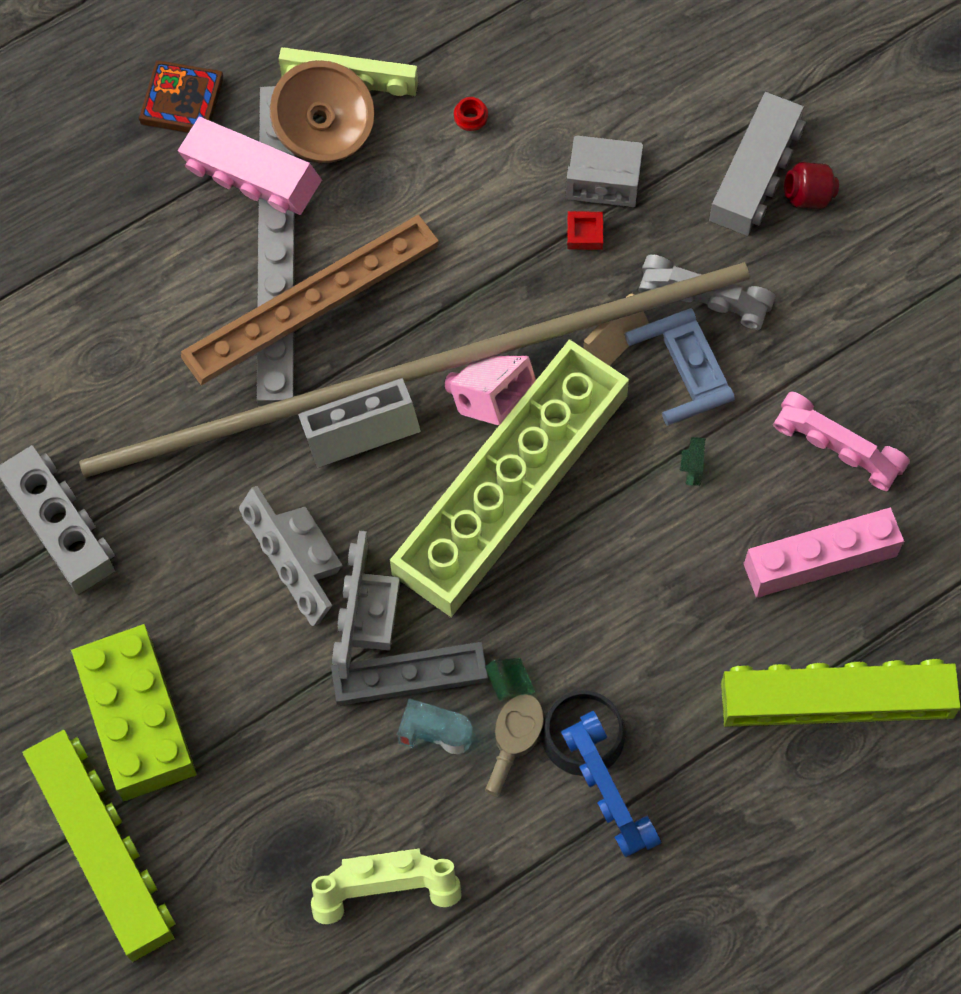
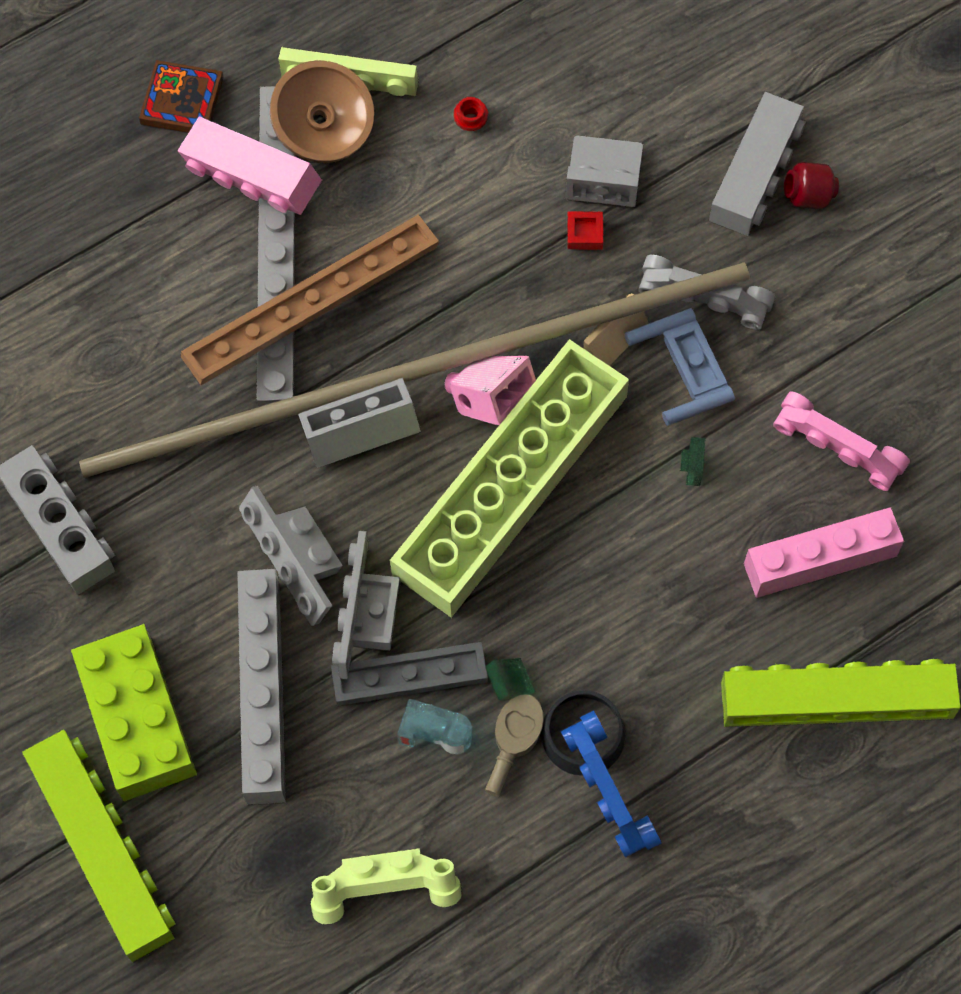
(261, 687): none -> light grey brick

